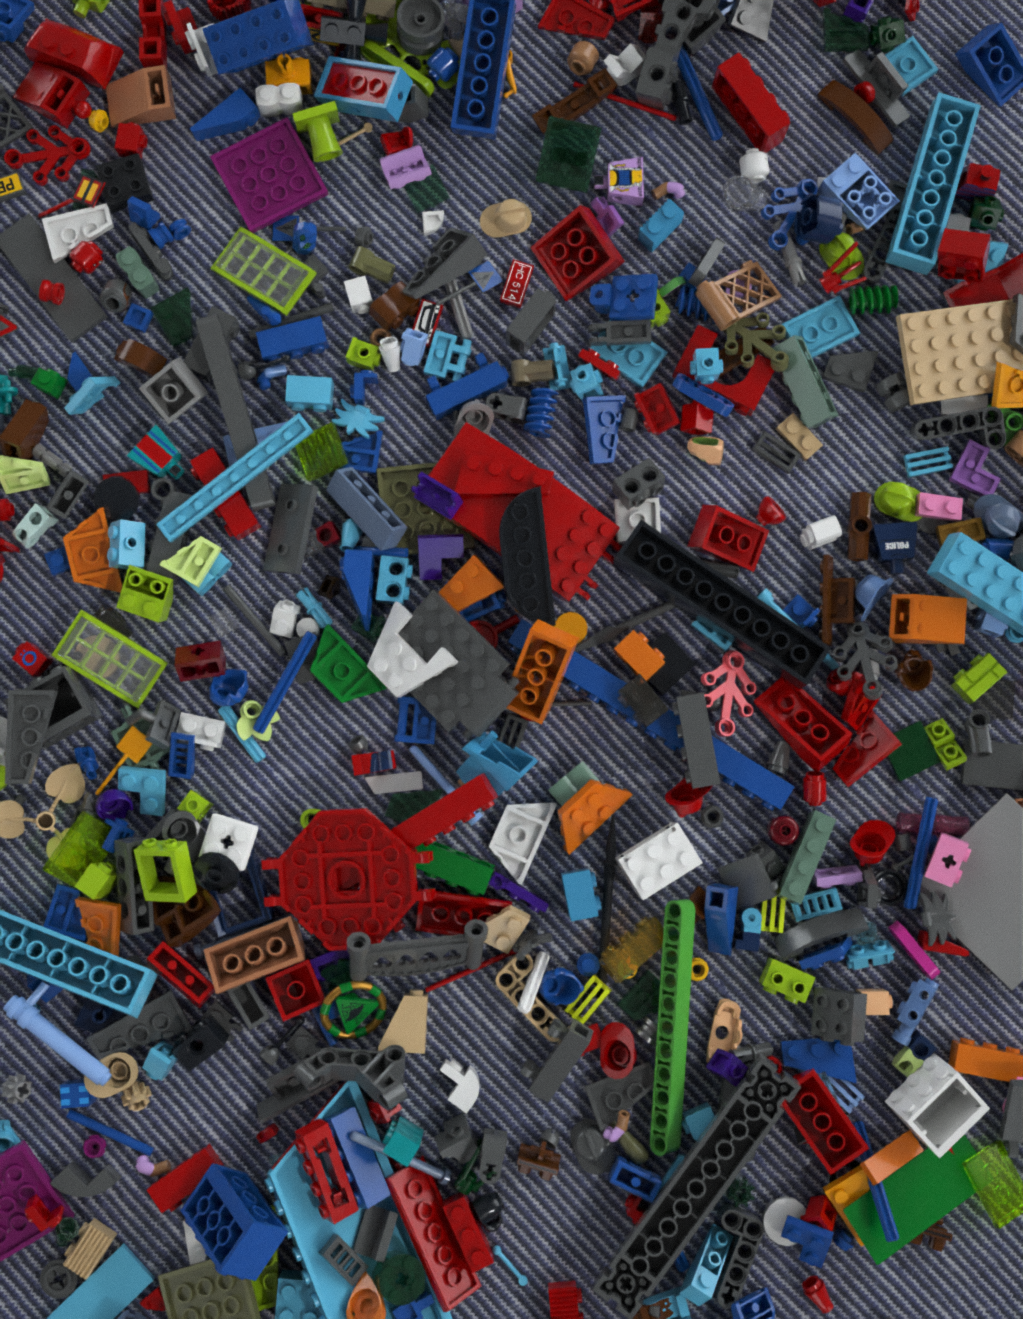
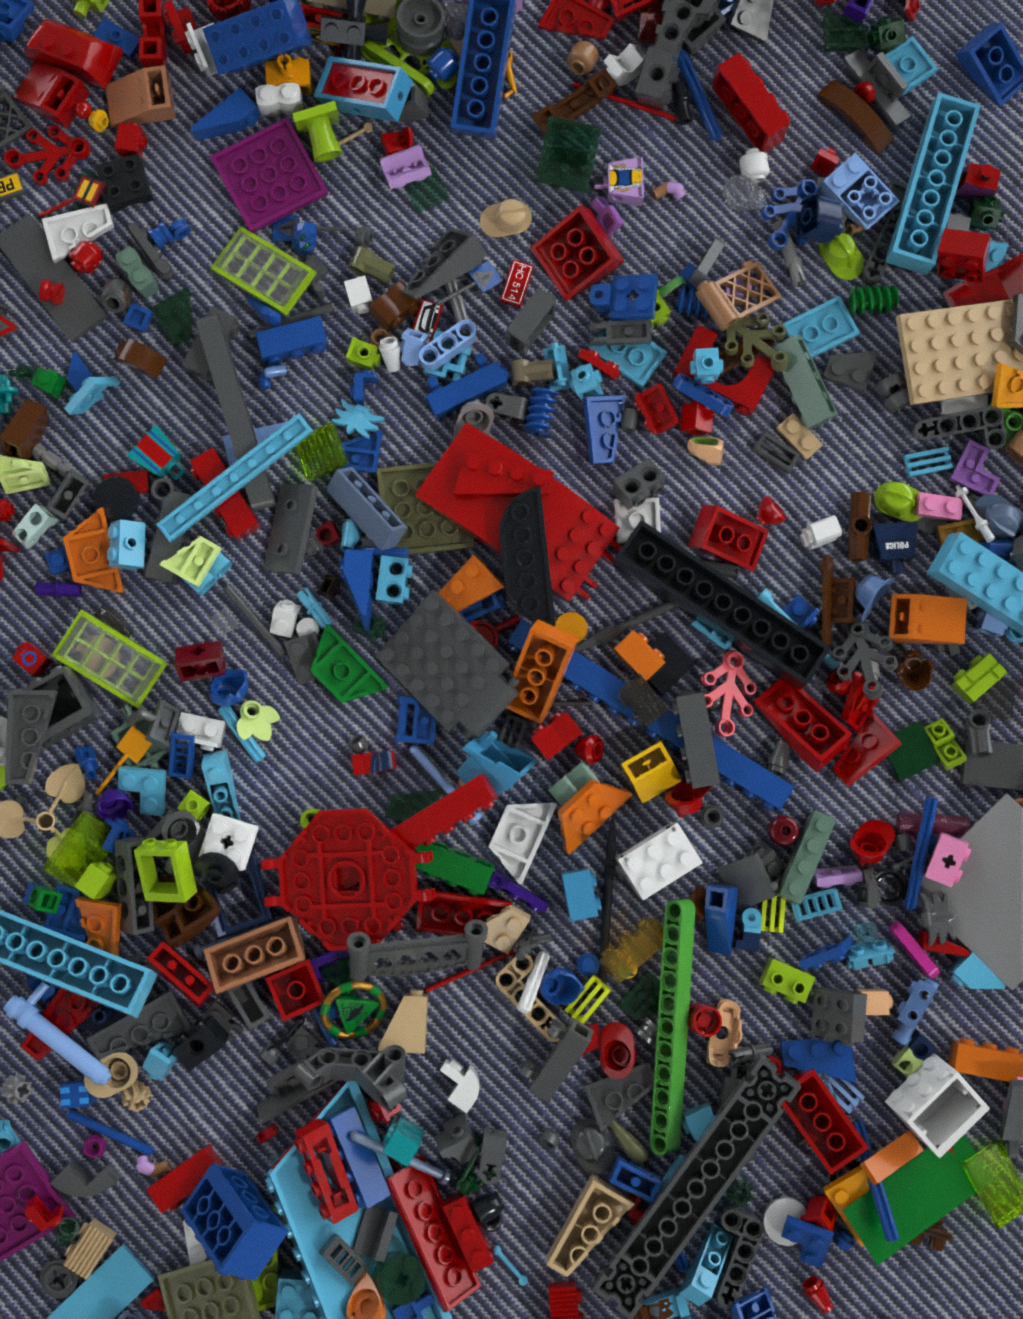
(42, 898): none -> green leg
(58, 589): none -> dark purple axle
(66, 1013): none -> red wing
(119, 37): none -> blue plate
(142, 213): blue bracket -> none
(146, 594): lime slope -> none
(173, 390): light grey brick -> none
(220, 783): none -> medium azure slope
(248, 370): hinge -> none
(284, 682): blue axle -> none
(309, 393): medium azure brick -> none
(395, 782): white sticker -> none
(397, 662): white wing -> none
(432, 221): white tile -> none
(433, 549): dark purple tile -> none
(437, 496): dark purple hinge -> none
(451, 335): none -> light blue beam
(539, 1159): reddish brown hips -> none
(555, 736): none -> red brick
(589, 749): none -> red cone
(590, 1219): none -> tan wedge
(615, 1133): arm -> none
(651, 772): none -> yellow slope
(660, 225): dark azure brick -> none
(703, 972): yellow plate -> none
(704, 1020): none -> red wheel
(727, 1066): dark purple bracket -> none
(814, 788): red brick -> none
(819, 930): dark grey slope -> none
(825, 162): none -> red tile
(831, 281): red plant -> none
(974, 974): none -> medium azure slope
(981, 525): none -> white piece

